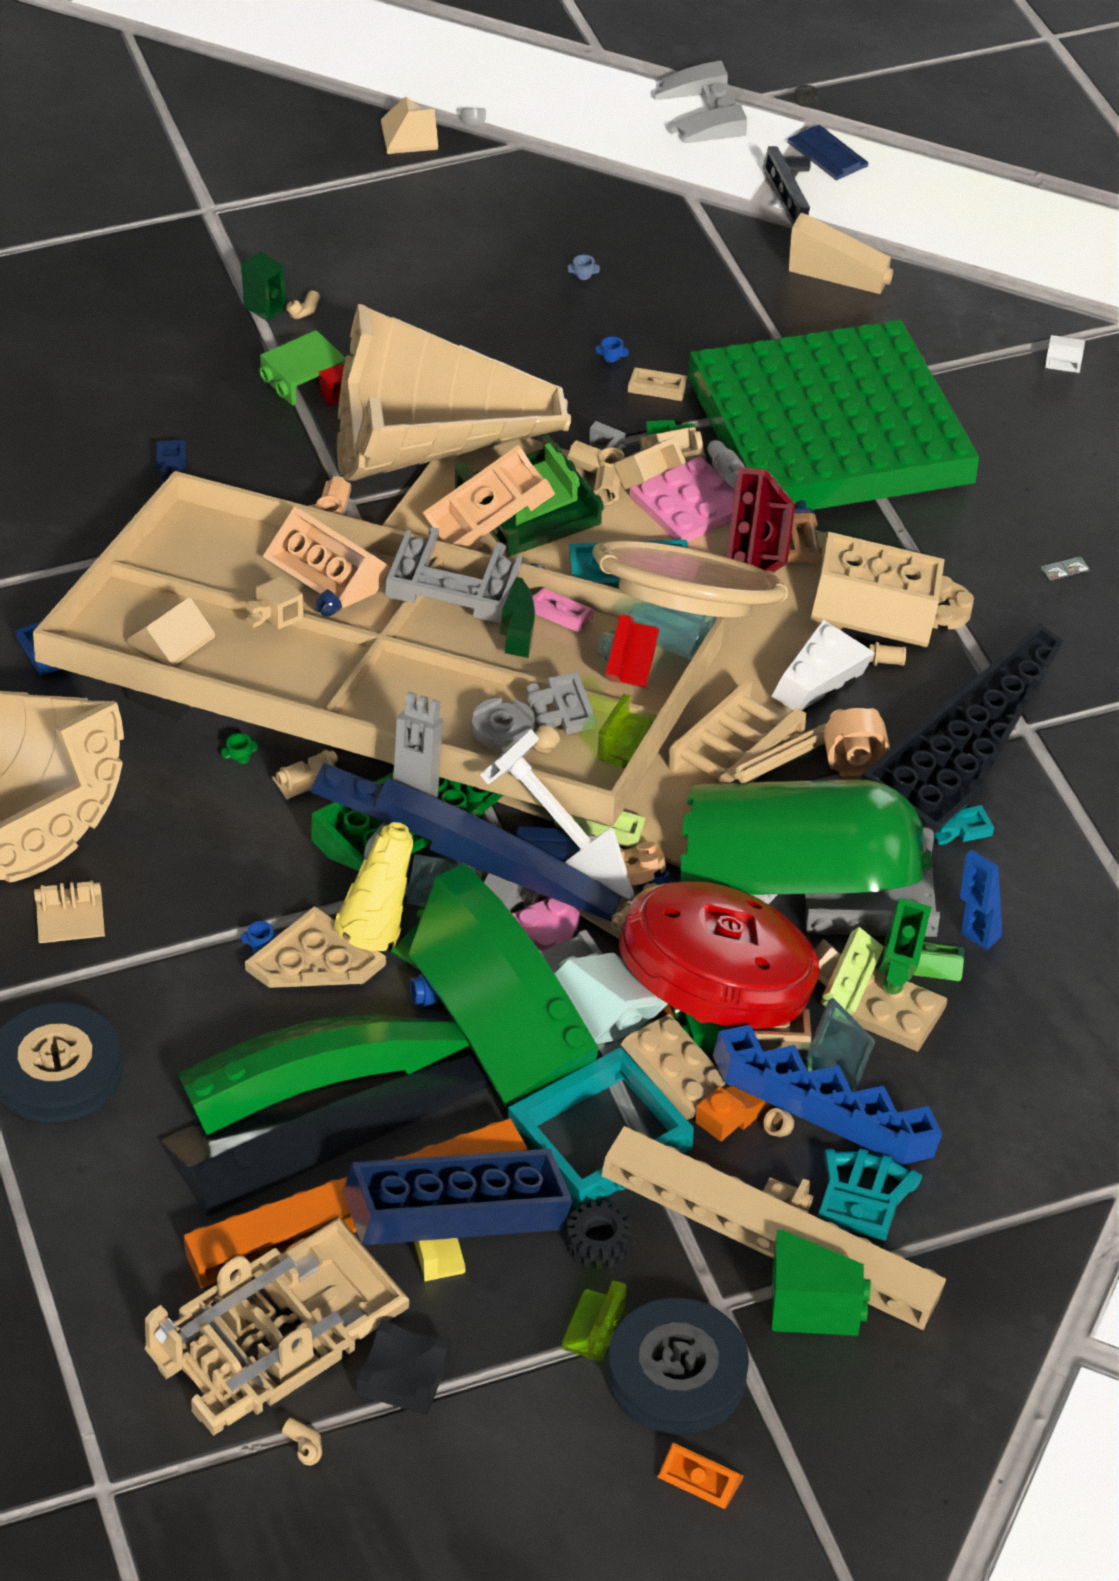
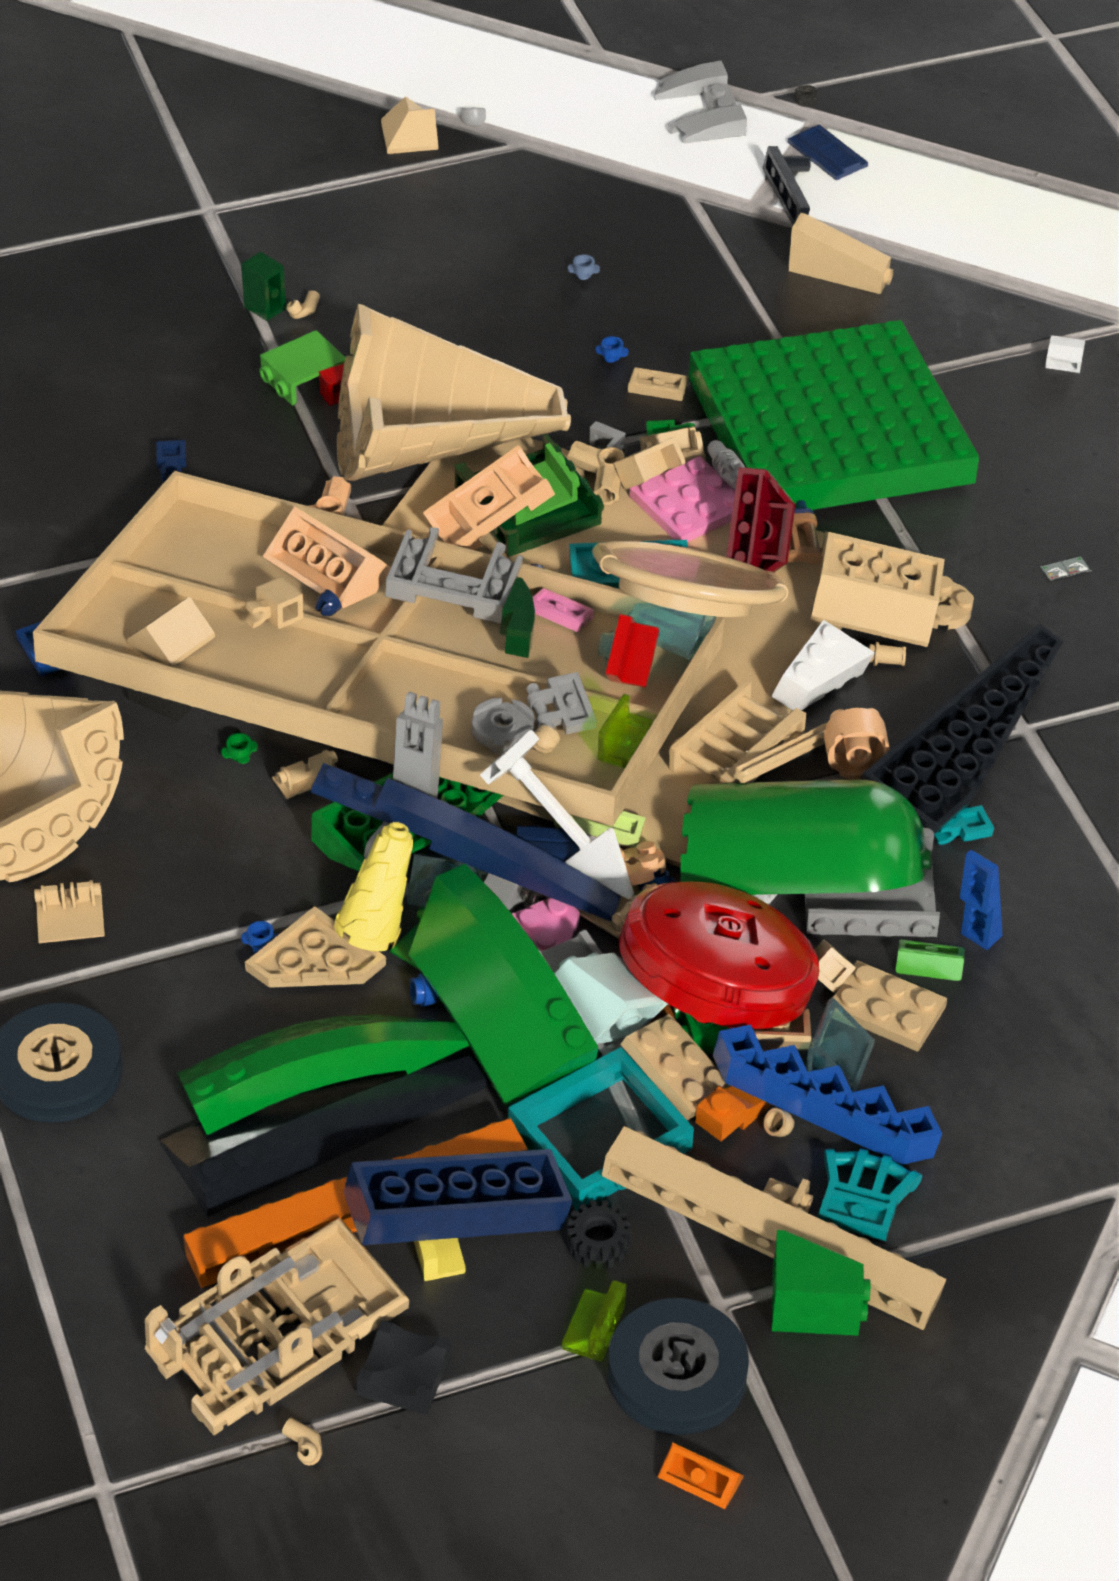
(853, 970): yellowish green hinge -> none
(903, 944): green brick -> none

